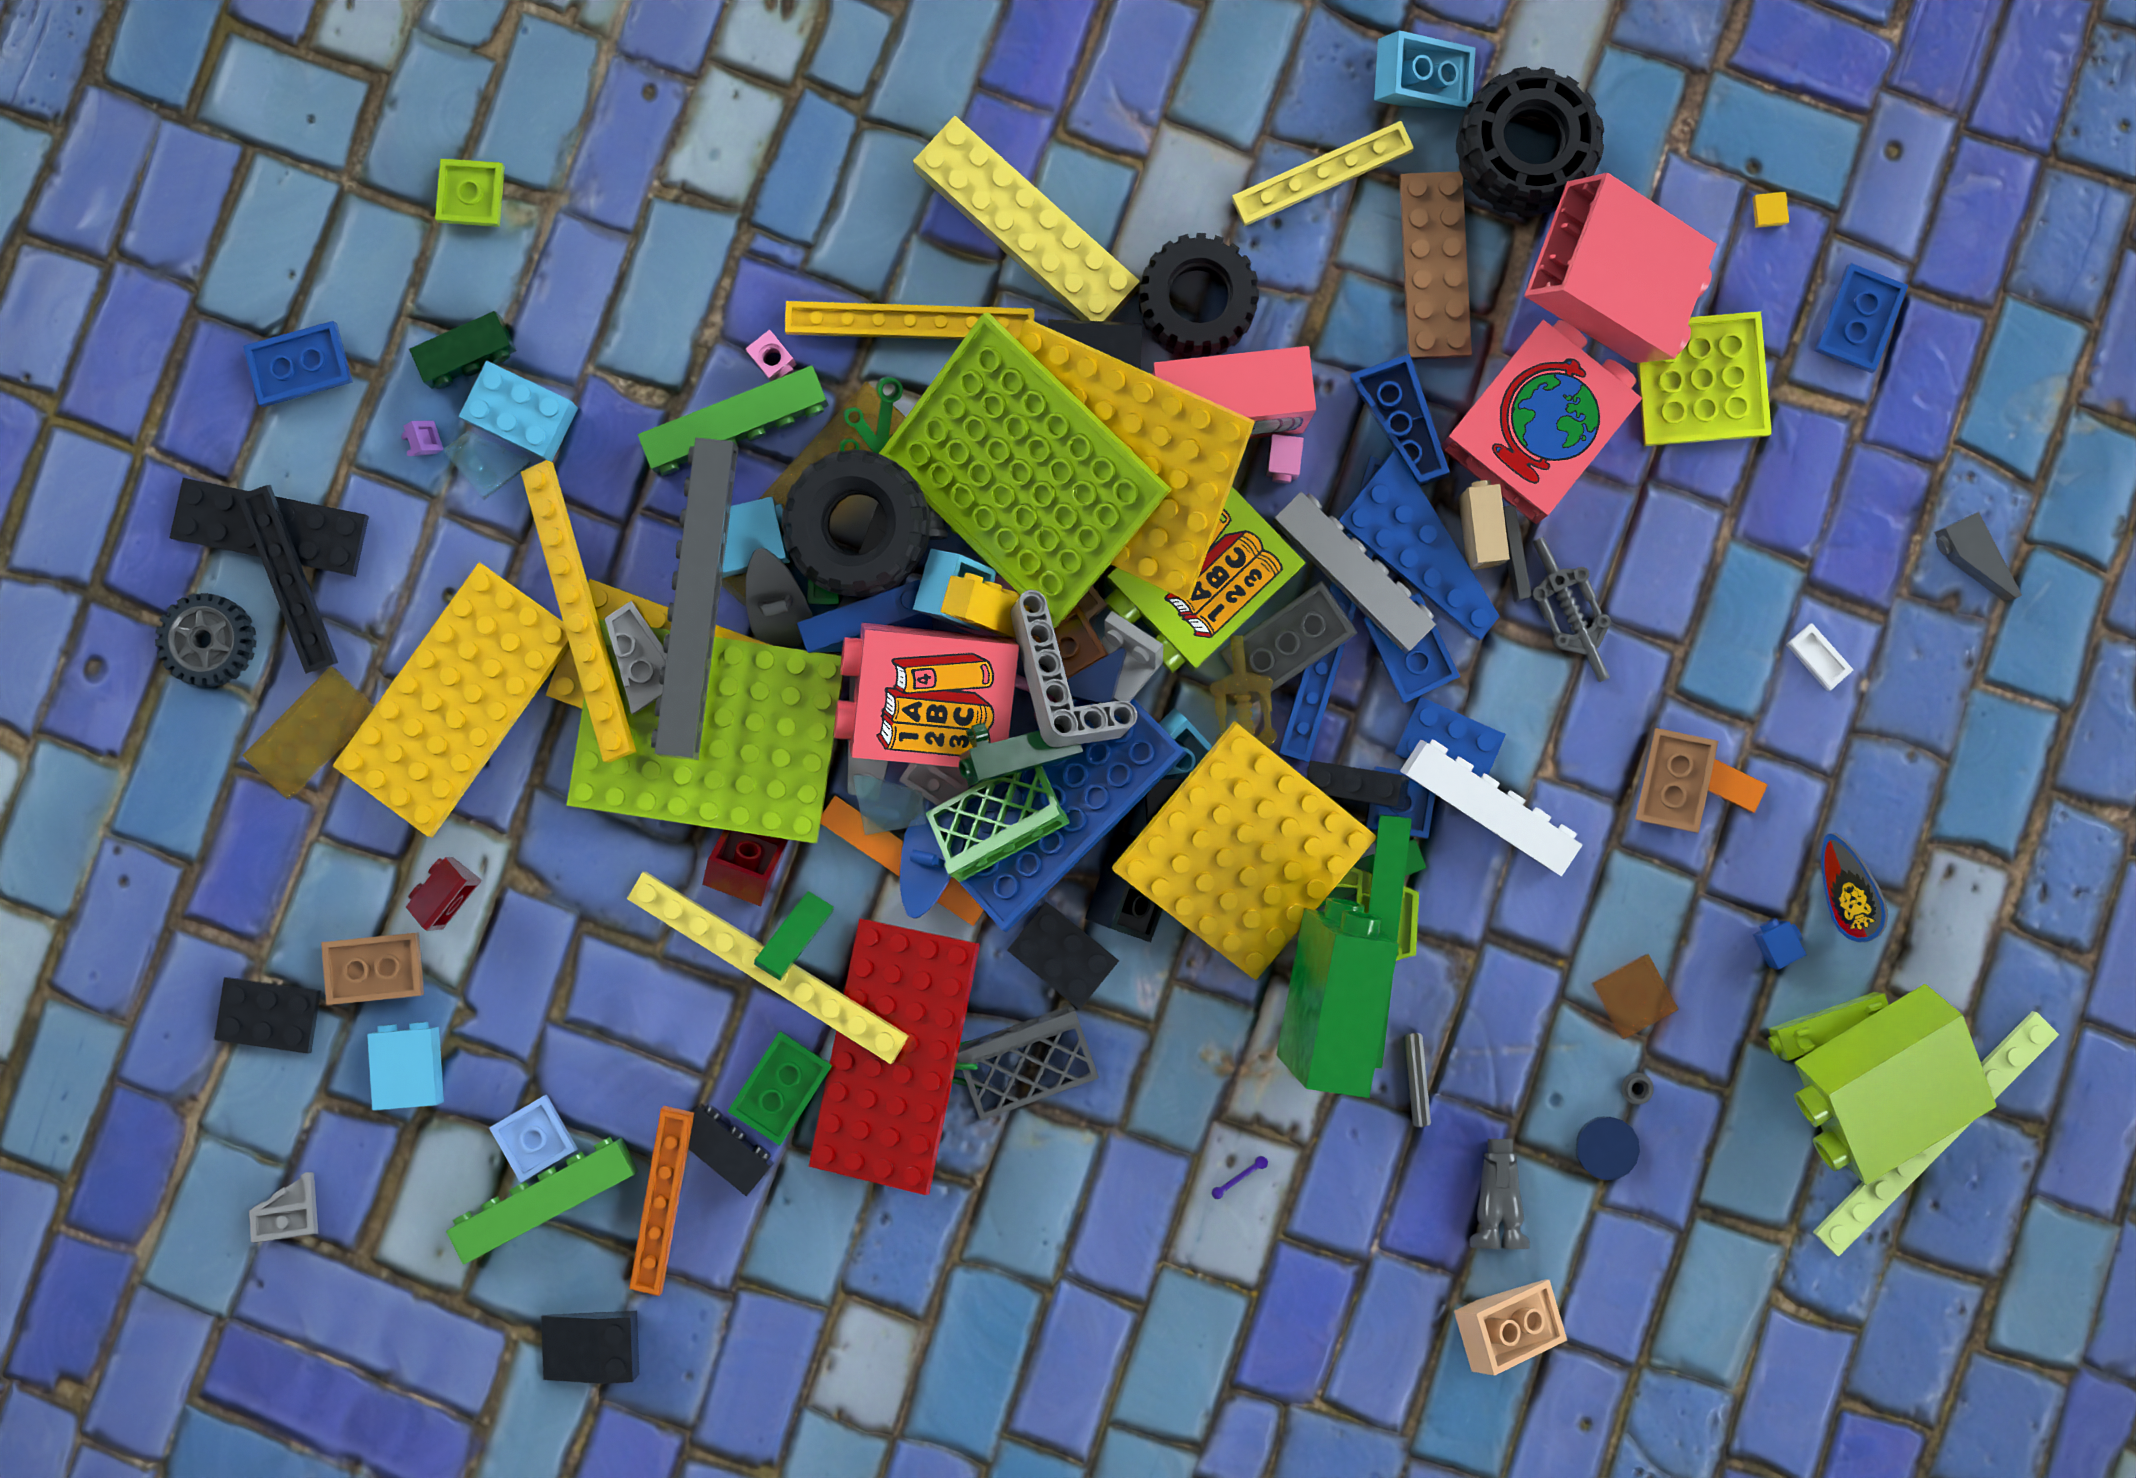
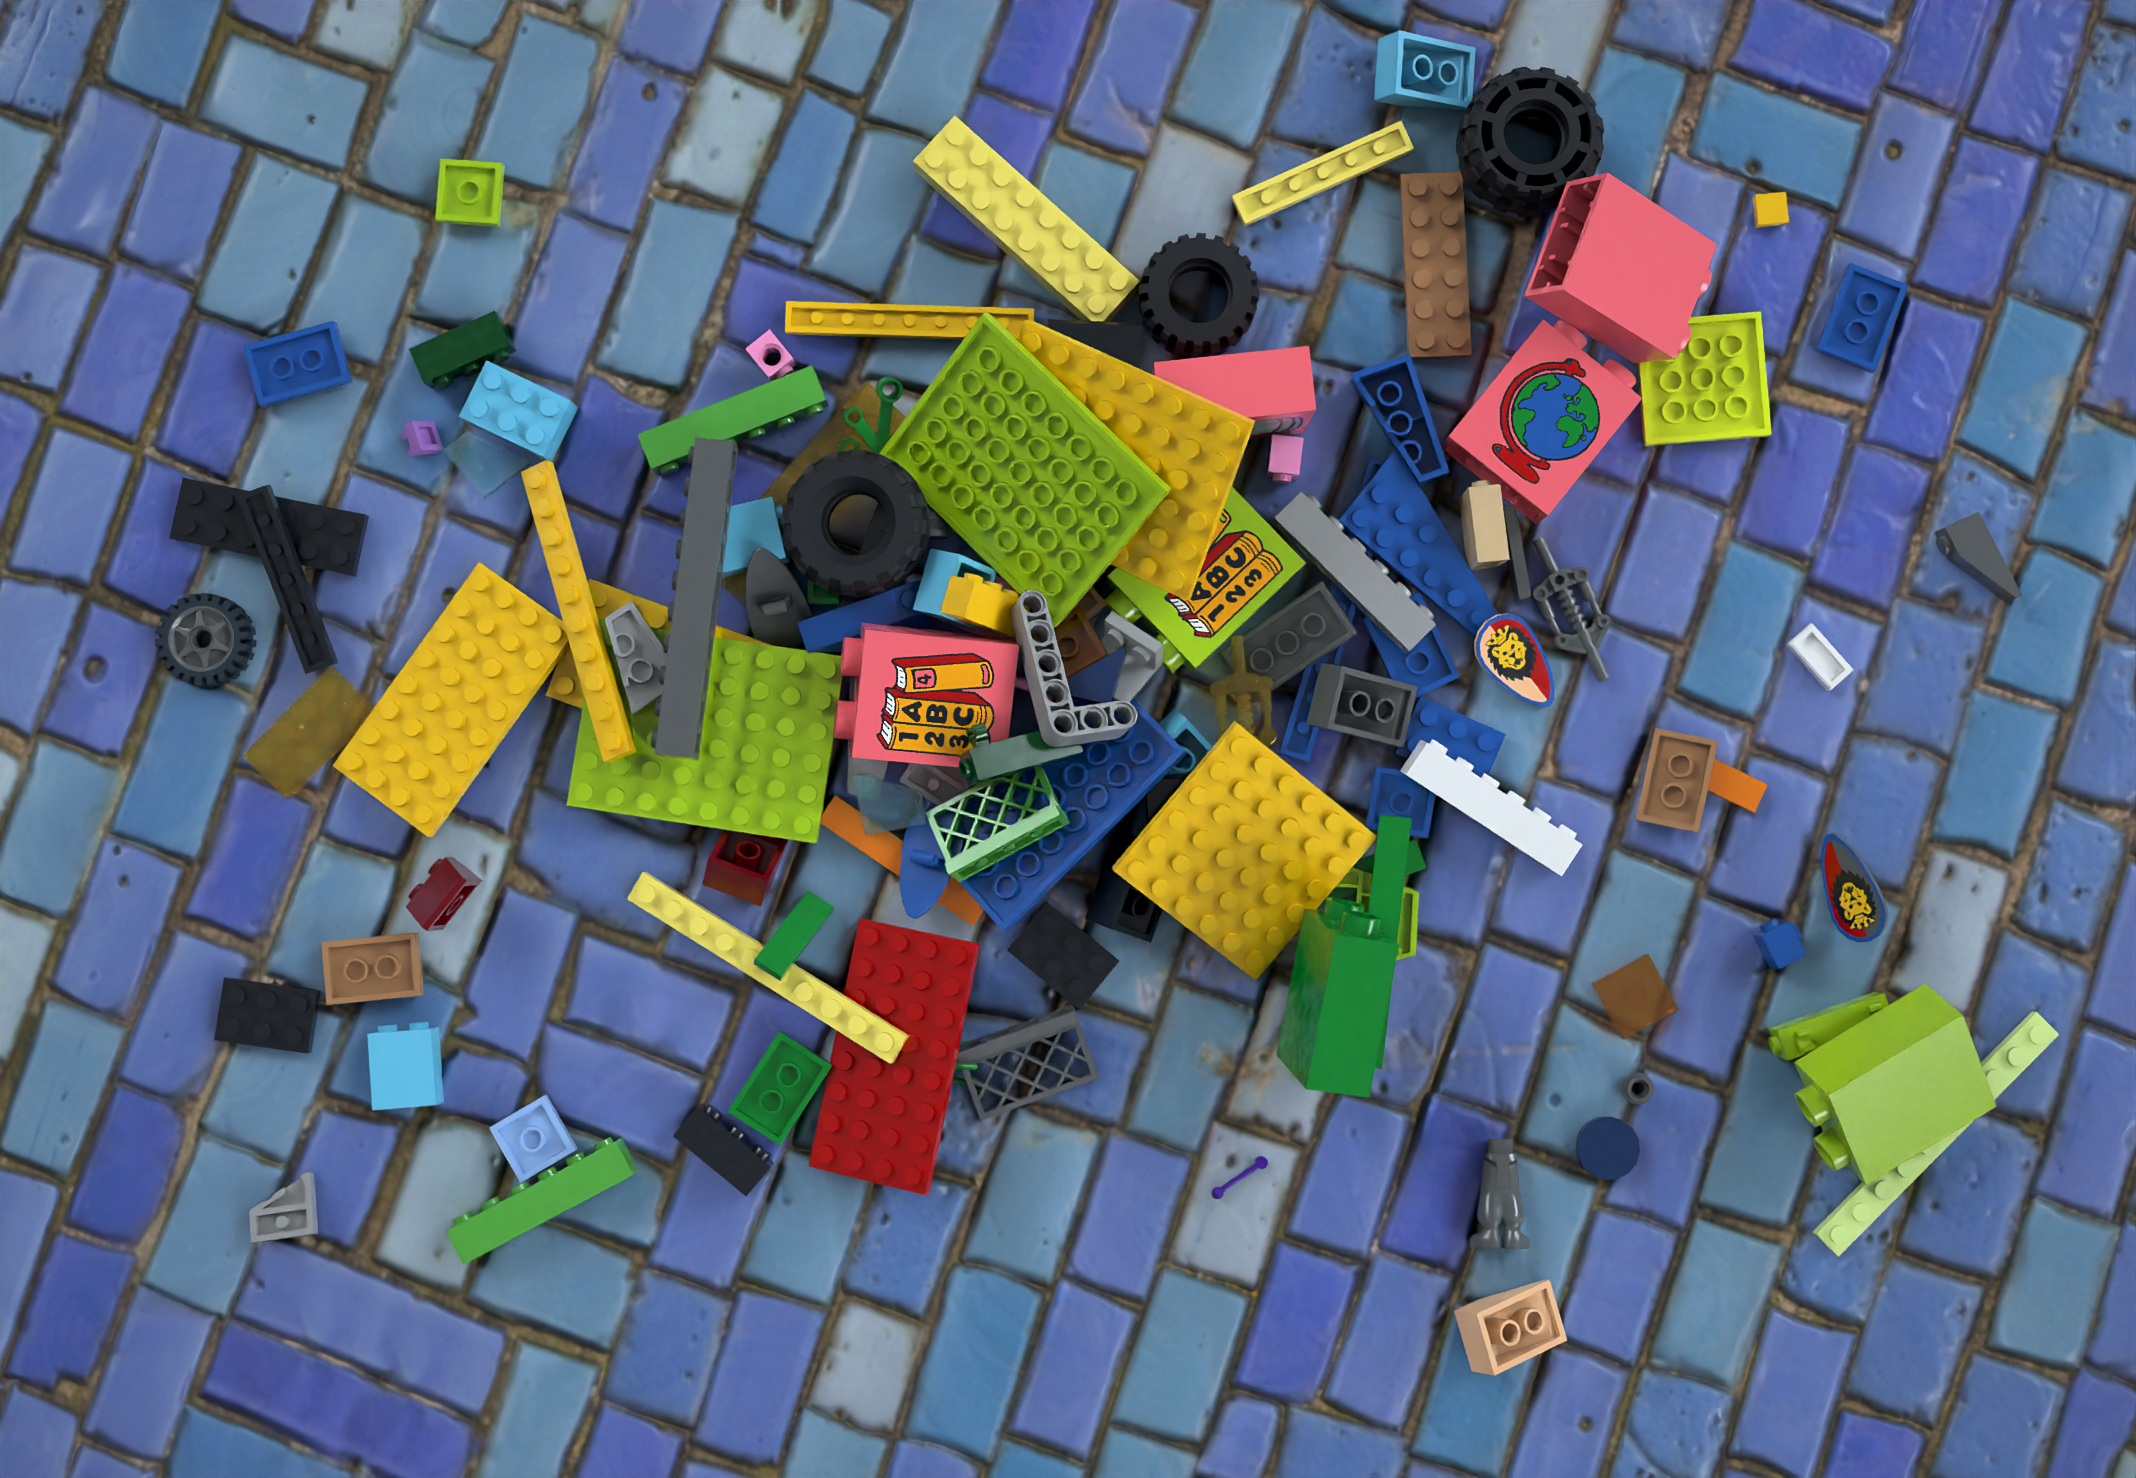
(590, 1347): black slope -> none
(661, 1200): orange tile -> none
(1359, 784): black brick -> none
(1361, 704): none -> dark grey slope
(1417, 1079): light grey axle -> none
(1515, 659): none -> shield

